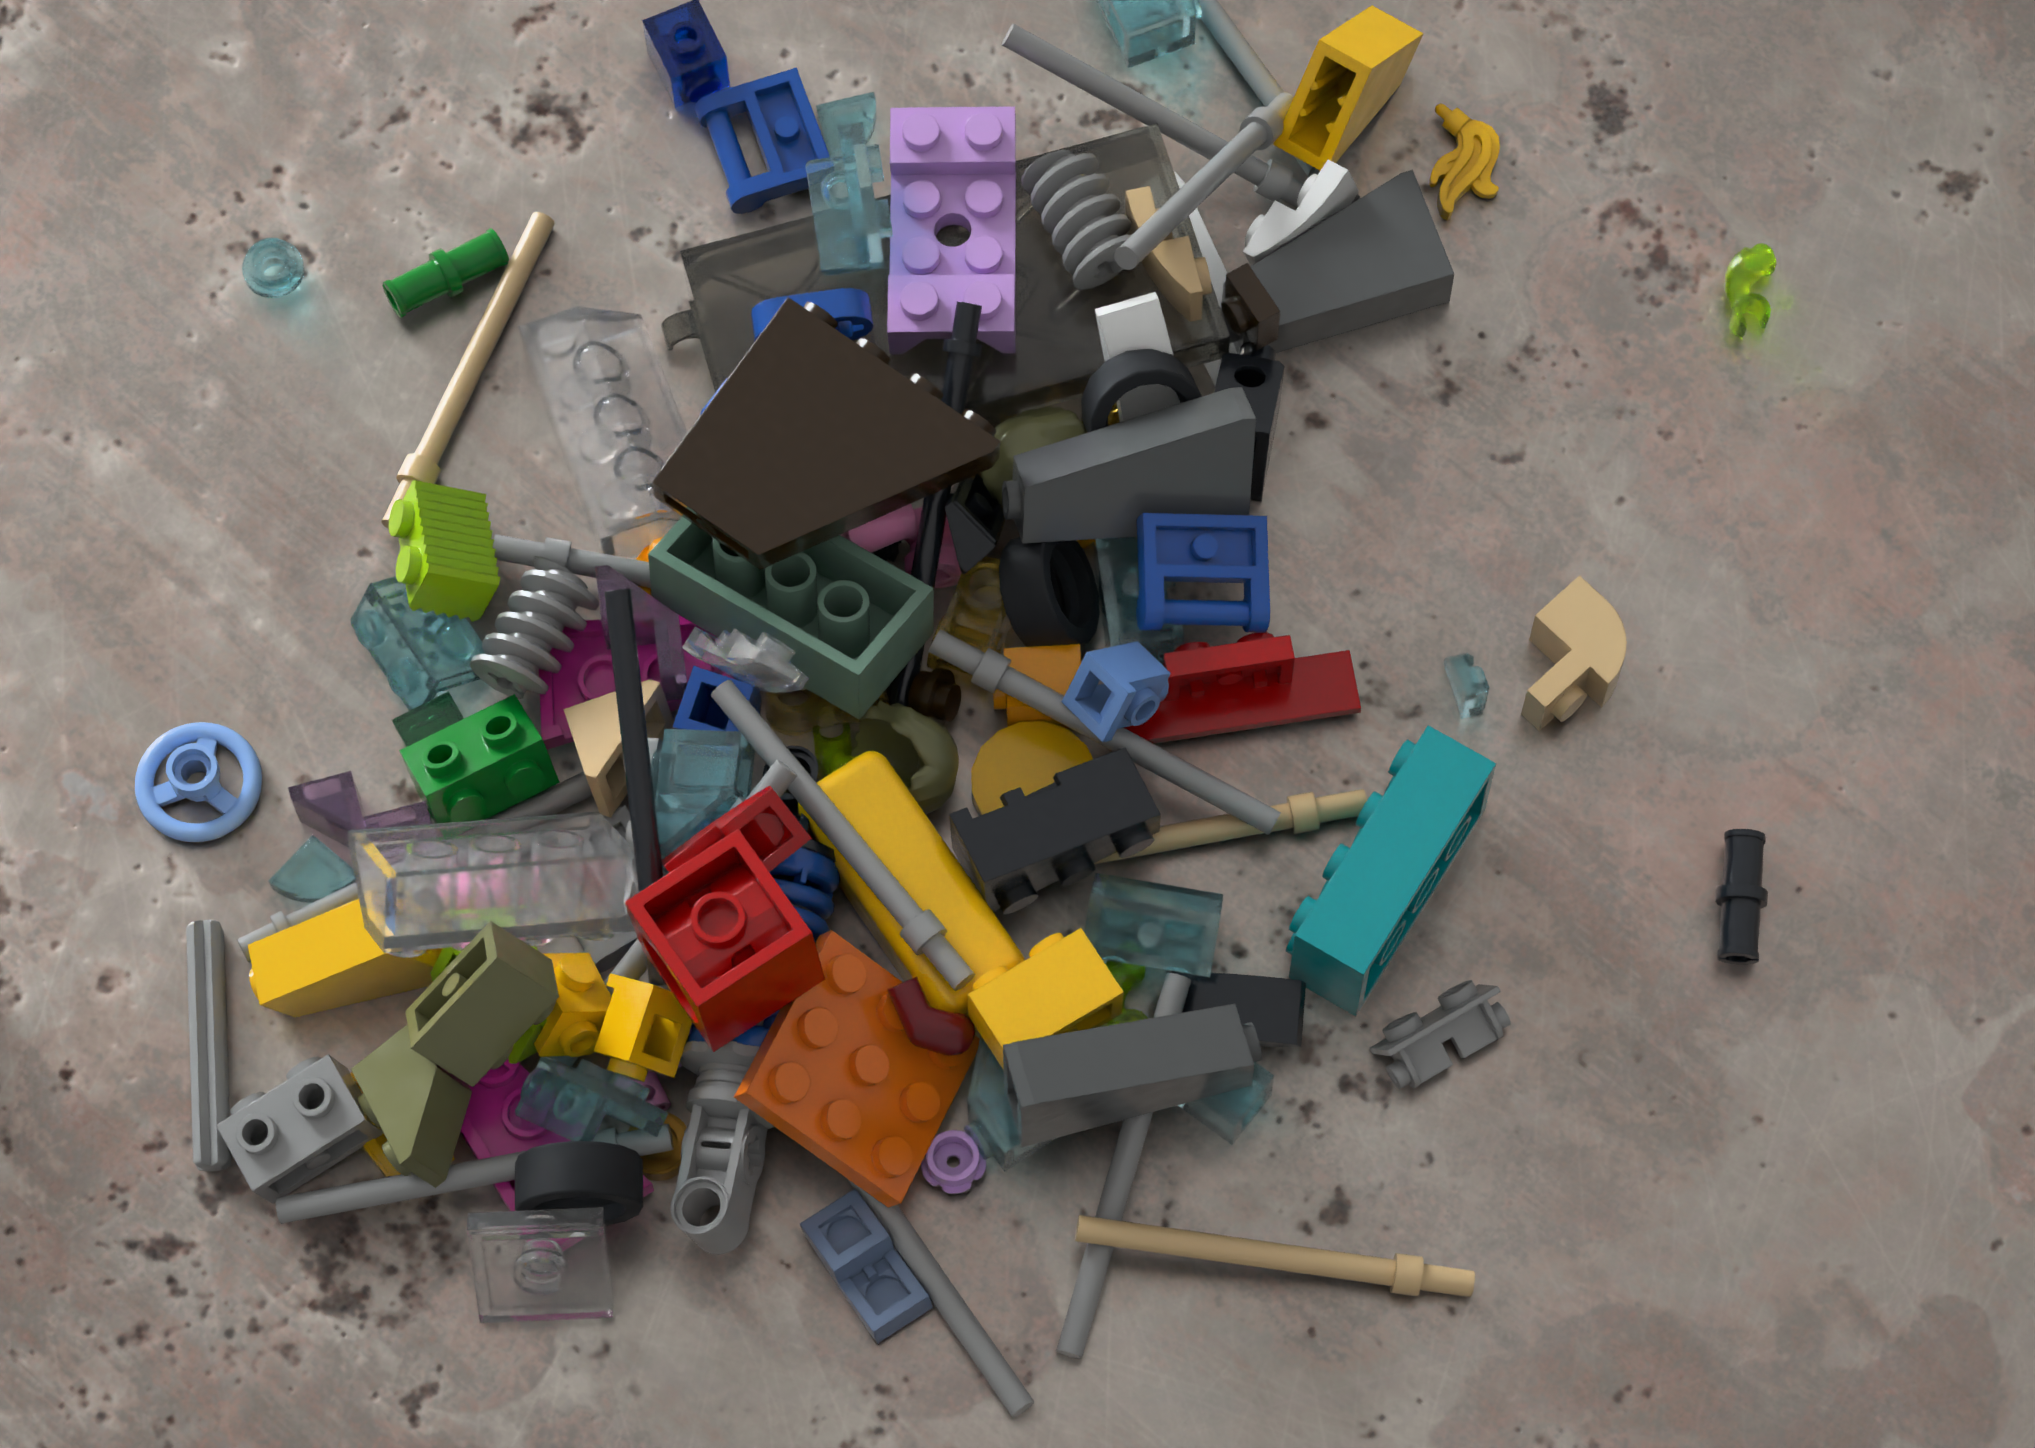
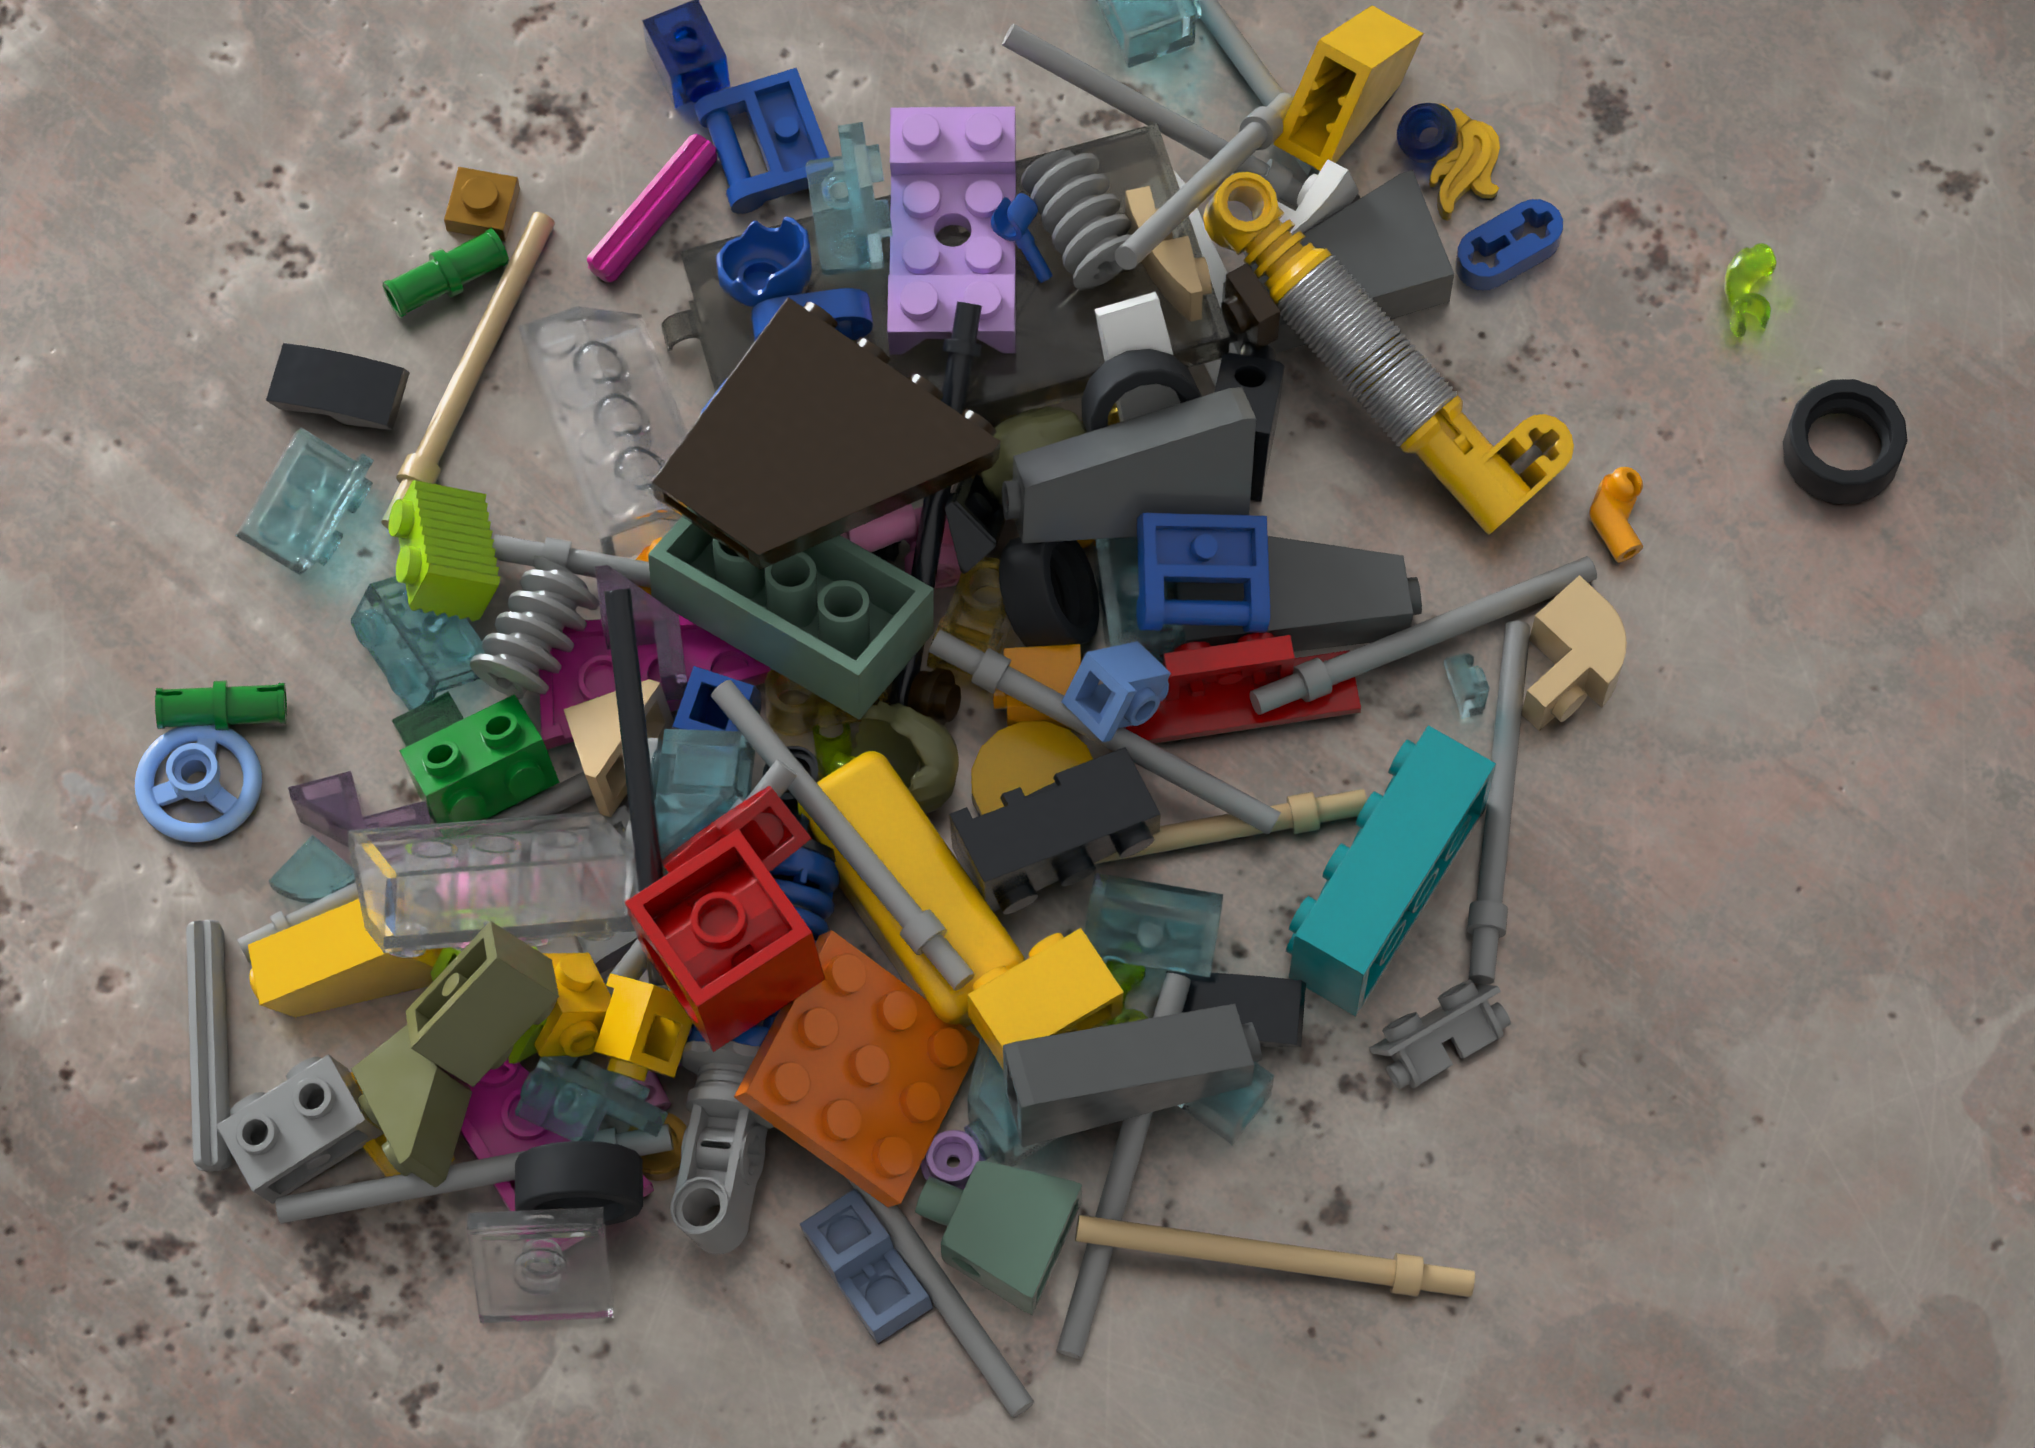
(221, 705): none -> green pin
(271, 253): clear light blue plate -> none
(304, 502): none -> clear light blue bracket
(338, 385): none -> black slope
(481, 202): none -> pearl gold plate
(652, 208): none -> dark pink axle
(758, 662): clear slope -> none
(765, 262): none -> blue hair
(846, 111): clear light blue tile -> none
(928, 1026): dark red arm -> none
(1004, 1227): none -> sand green torso
(1012, 223): none -> blue hand
(1316, 678): none -> light grey bar
(1319, 596): none -> dark grey slope
(1373, 355): none -> piece
(1416, 121): none -> clear blue plate
(1488, 915): none -> light grey bar
(1503, 233): none -> blue beam
(1611, 511): none -> light orange arm
(1741, 896): black pin -> none
(1860, 401): none -> black tyre

